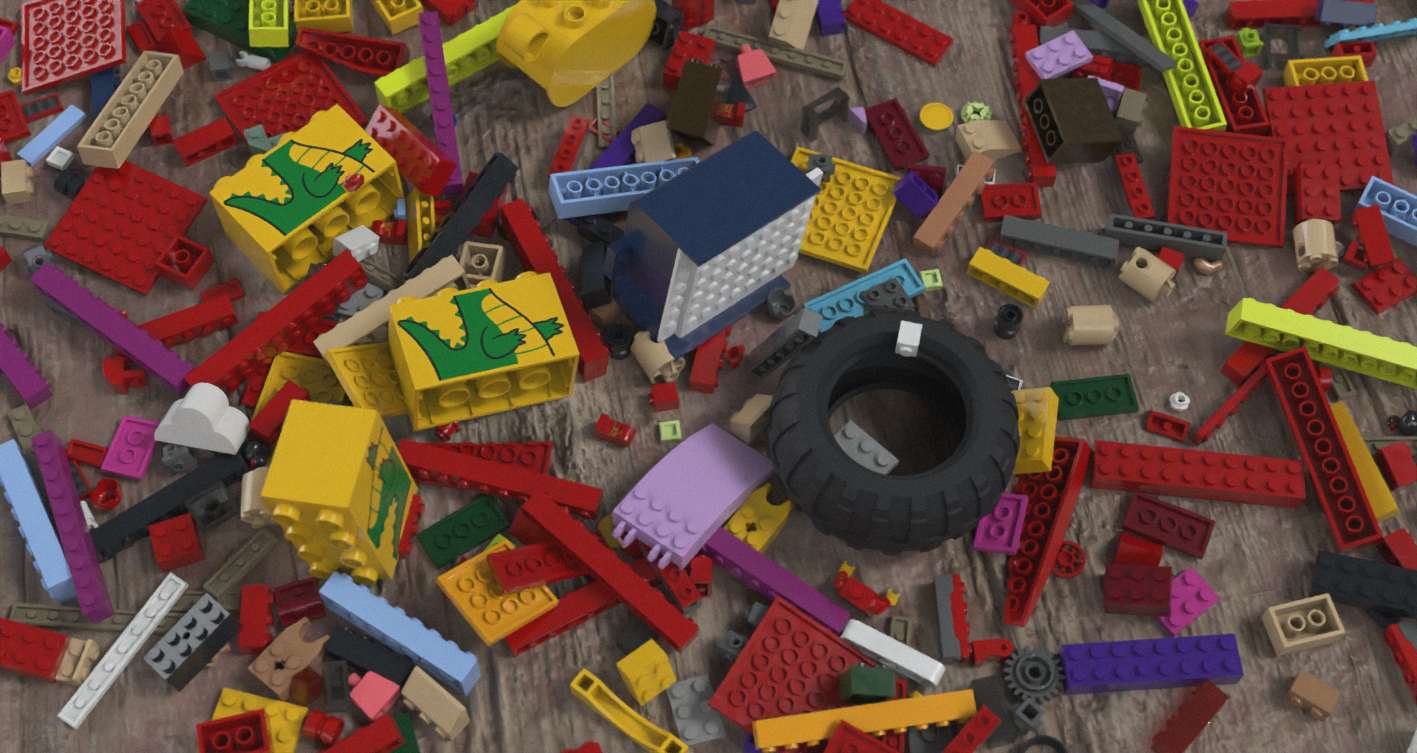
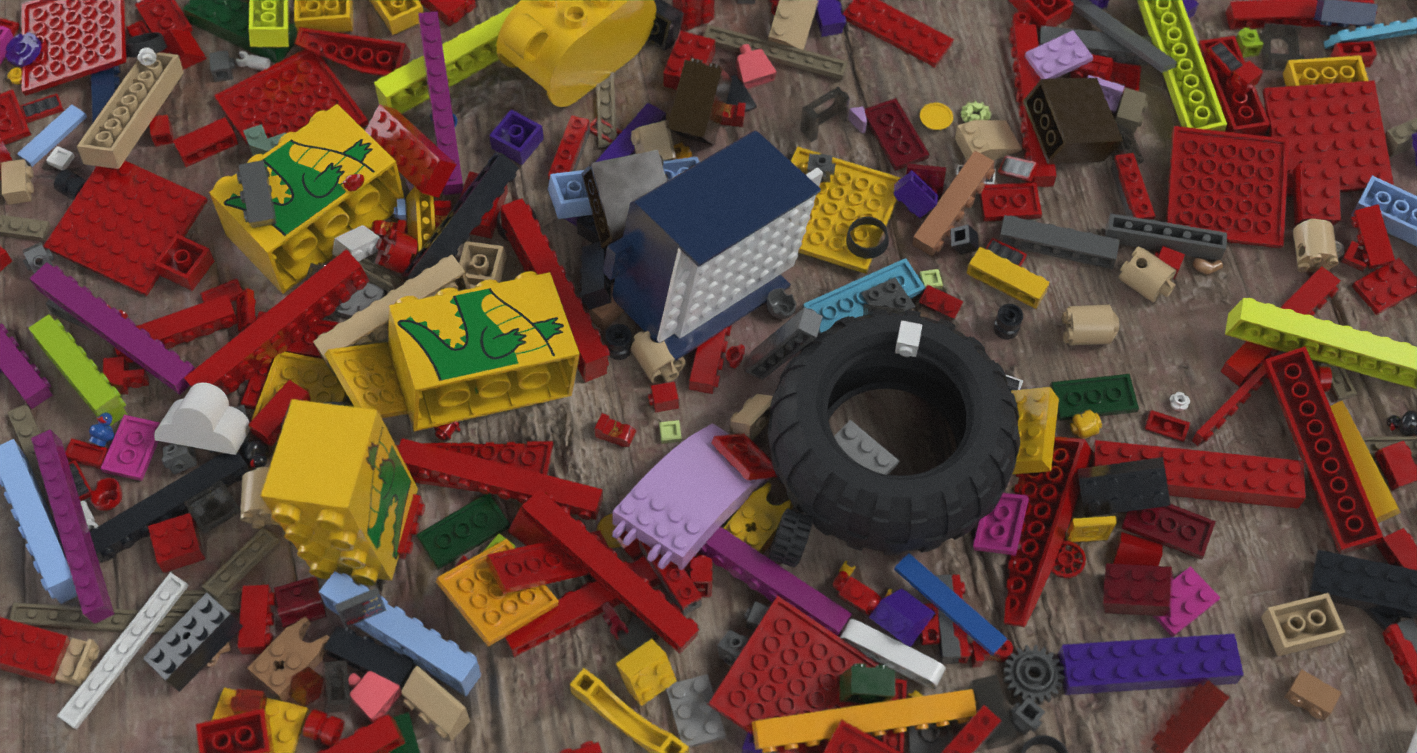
(23, 49): none -> dark purple tile
(77, 368): none -> lime brick
(101, 432): none -> blue animal
(146, 56): none -> white plate
(148, 40): none -> black tyre
(246, 309): none -> red plate
(248, 701): none -> clear red brick
(256, 194): none -> dark grey wedge
(360, 607): none -> tile
(395, 250): none -> red brick
(516, 137): none -> dark purple brick
(612, 618): none -> dark red plate
(615, 184): none -> brick
(744, 456): none -> red plate
(791, 538): none -> black tyre
(863, 252): none -> black tyre
(902, 616): none -> dark purple slope
(931, 633): none -> red leg
(941, 302): none -> red plate
(950, 604): none -> blue tile
(964, 239): none -> black brick
(1018, 168): none -> tile
(1086, 424): none -> yellow head
(1090, 529): none -> yellow tile
(1124, 487): none -> black brick

